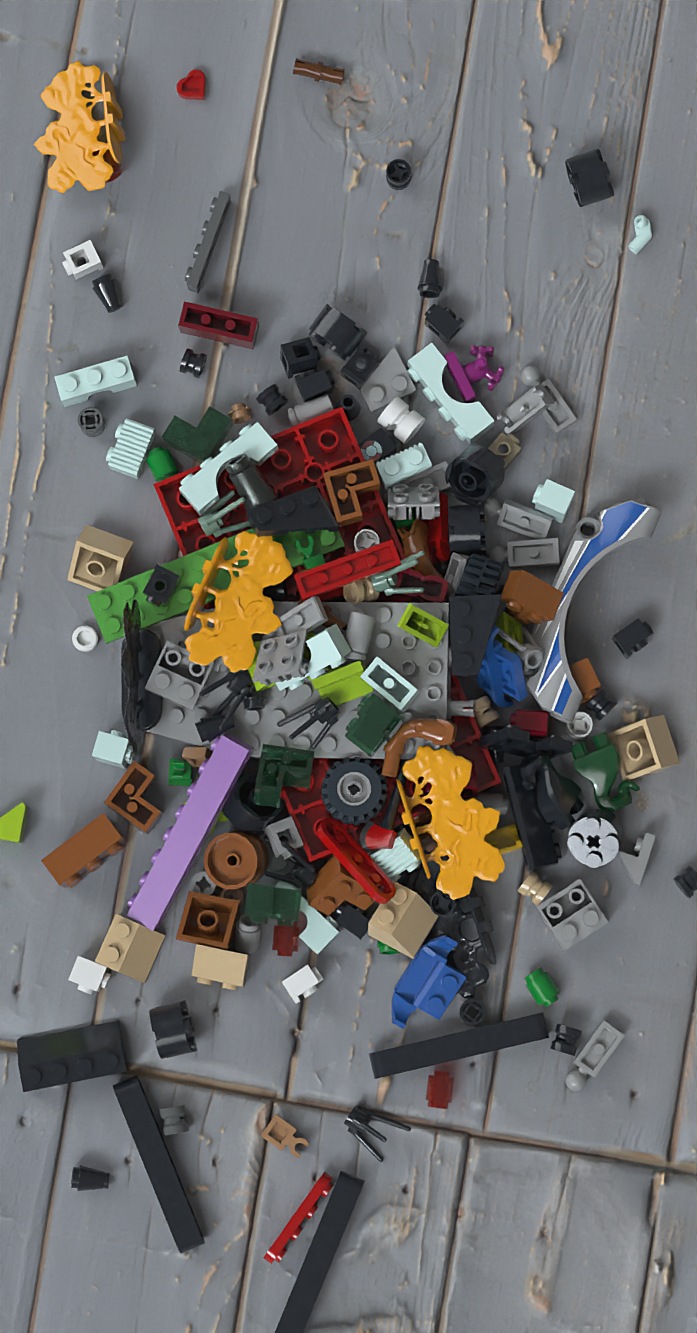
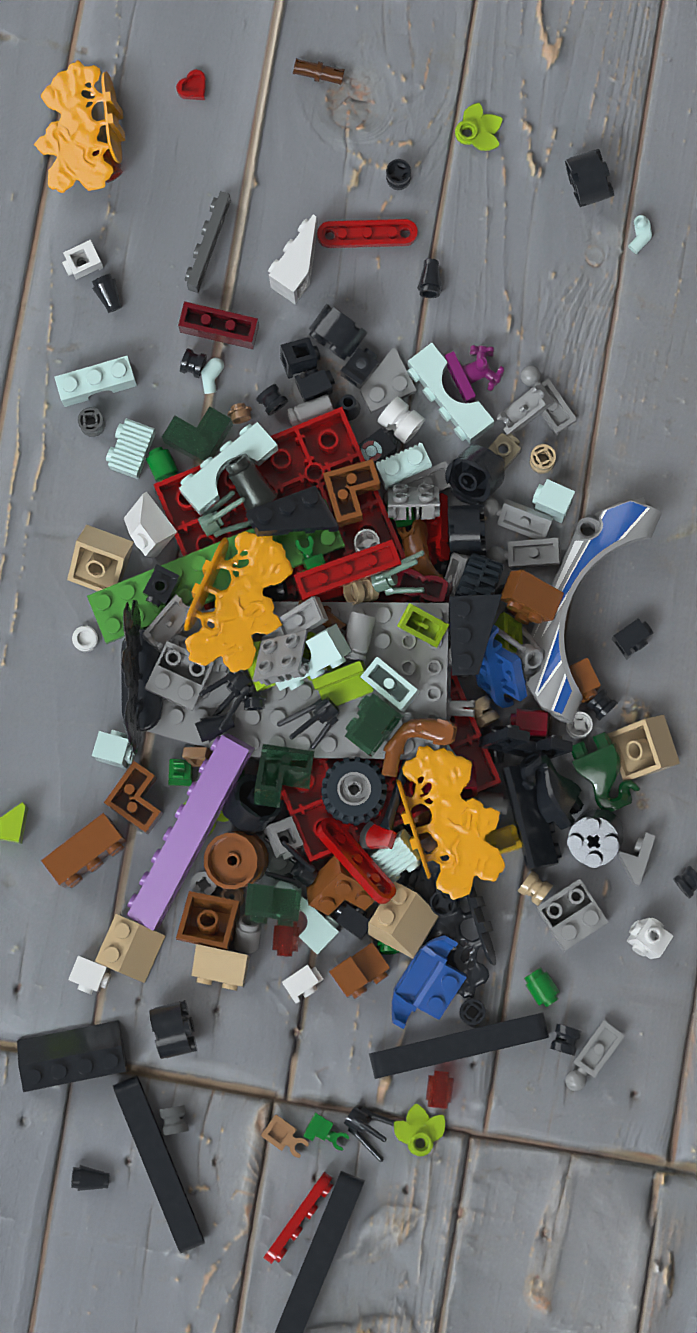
(149, 526): none -> white slope
(167, 624): none -> light grey hinge
(209, 374): none -> light aqua arm
(293, 271): none -> white slope
(321, 1128): none -> green piece
(360, 970): none -> dark orange brick
(367, 233): none -> red plate
(419, 1126): none -> lime plate
(443, 322): black brick -> none
(482, 128): none -> lime plate
(540, 463): none -> tan wheel
(649, 938): none -> white brick

